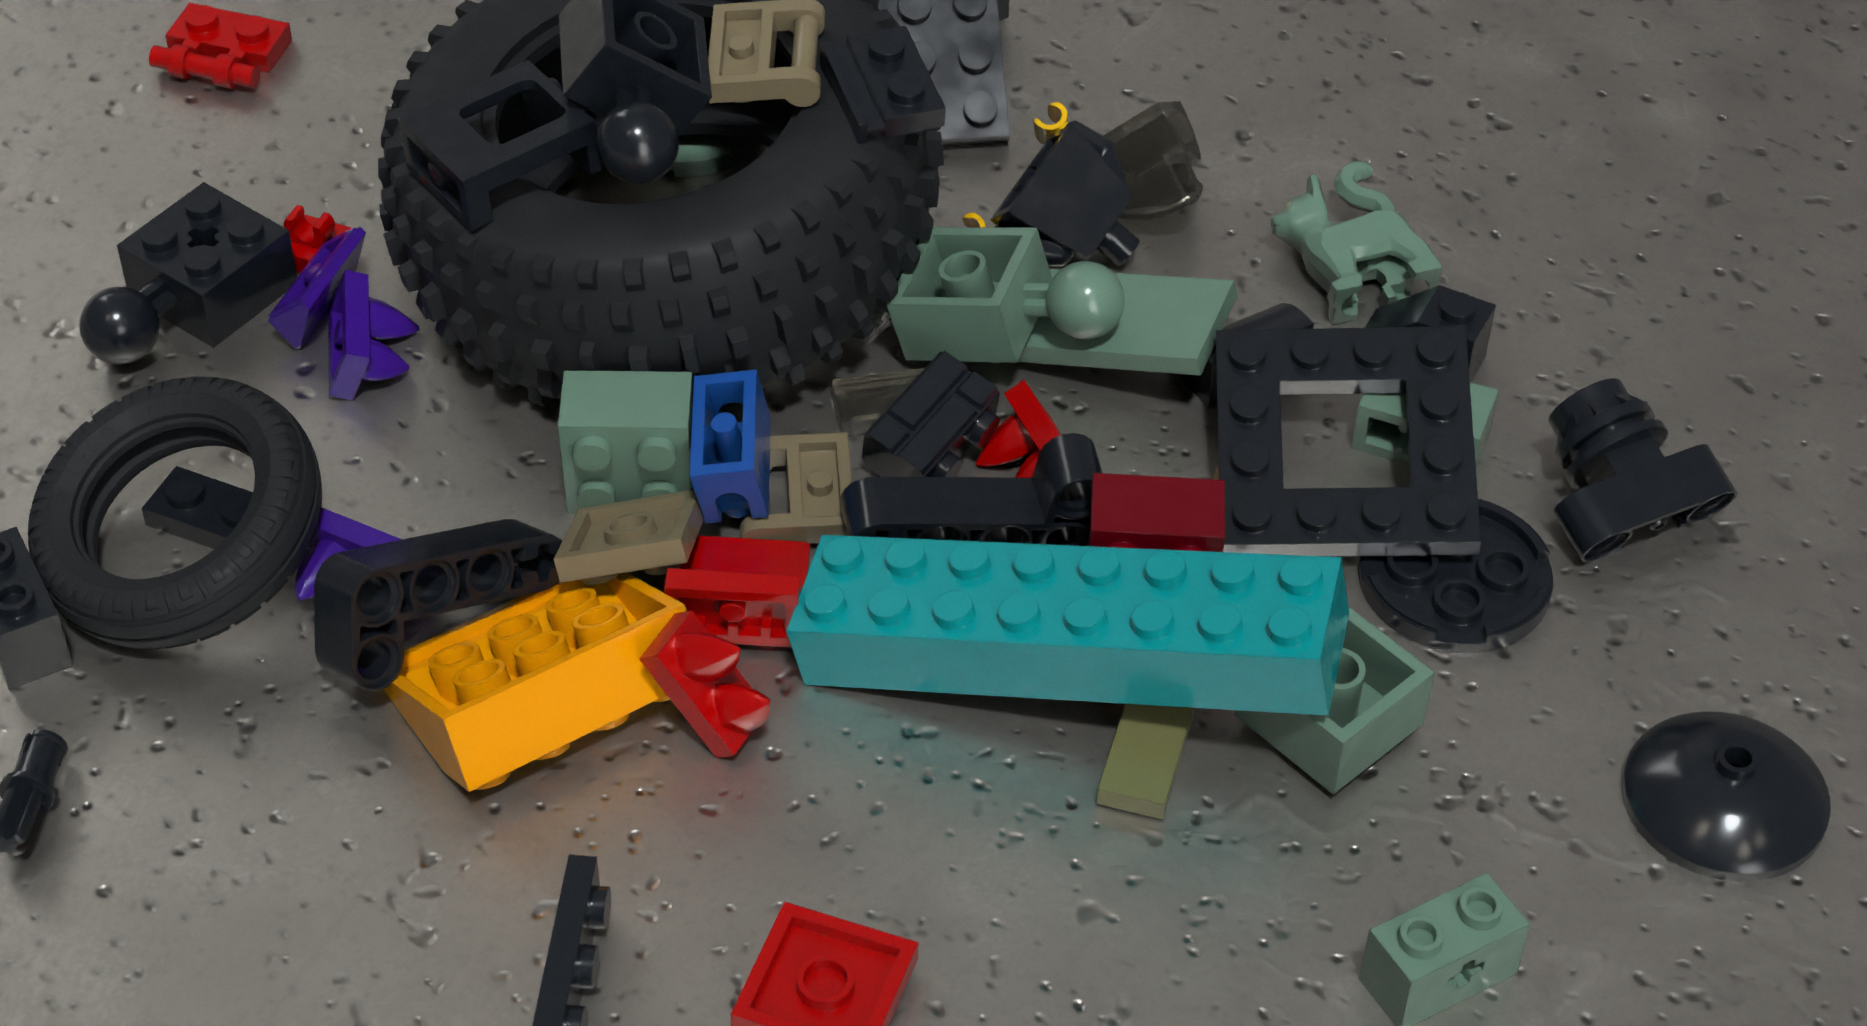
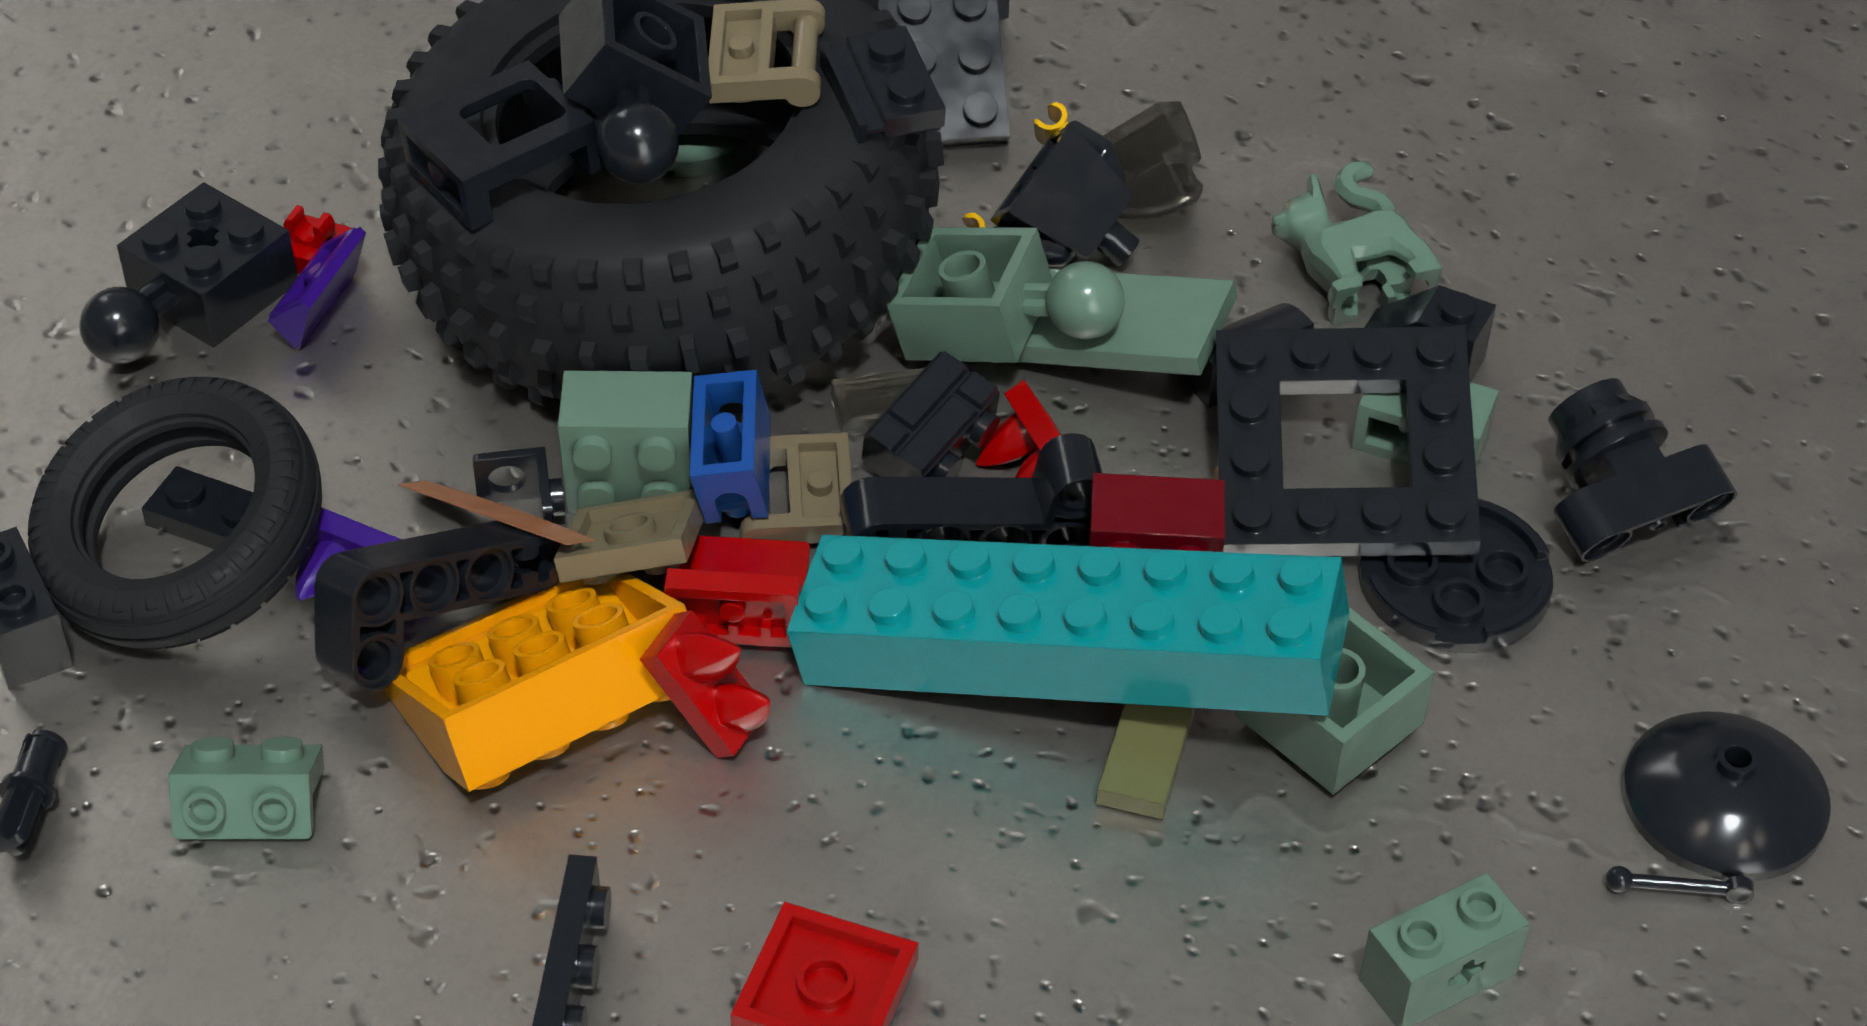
(221, 46): red plate -> none
(244, 789): none -> sand green bracket
(353, 328): dark purple tile -> none
(498, 512): none -> nougat sticker
(533, 485): none -> black bracket
(1736, 889): none -> black hinge

